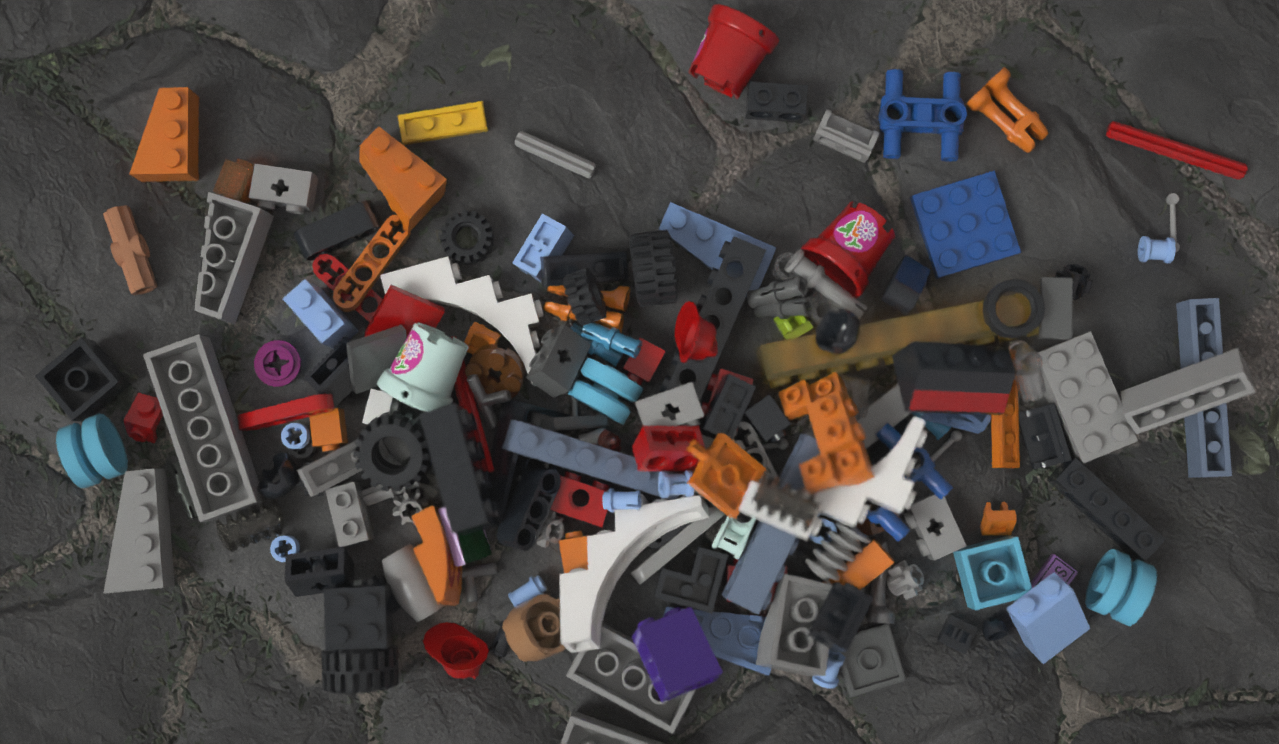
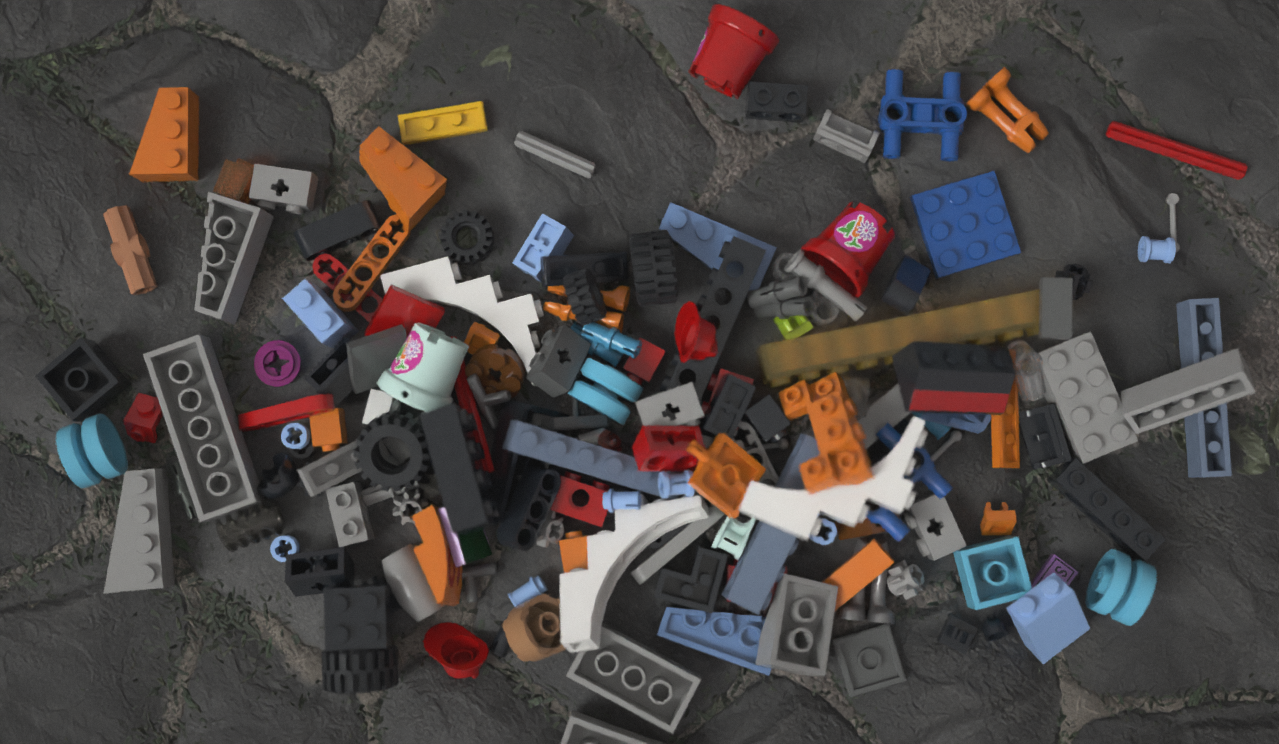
(676, 653): dark purple brick -> none
(785, 502): clear smoke piece -> none
(830, 680): light blue bush -> none
(836, 551): light grey piece -> none
(838, 331): black hair -> none
(840, 617): black hinge -> none
(1030, 292): black tyre -> none

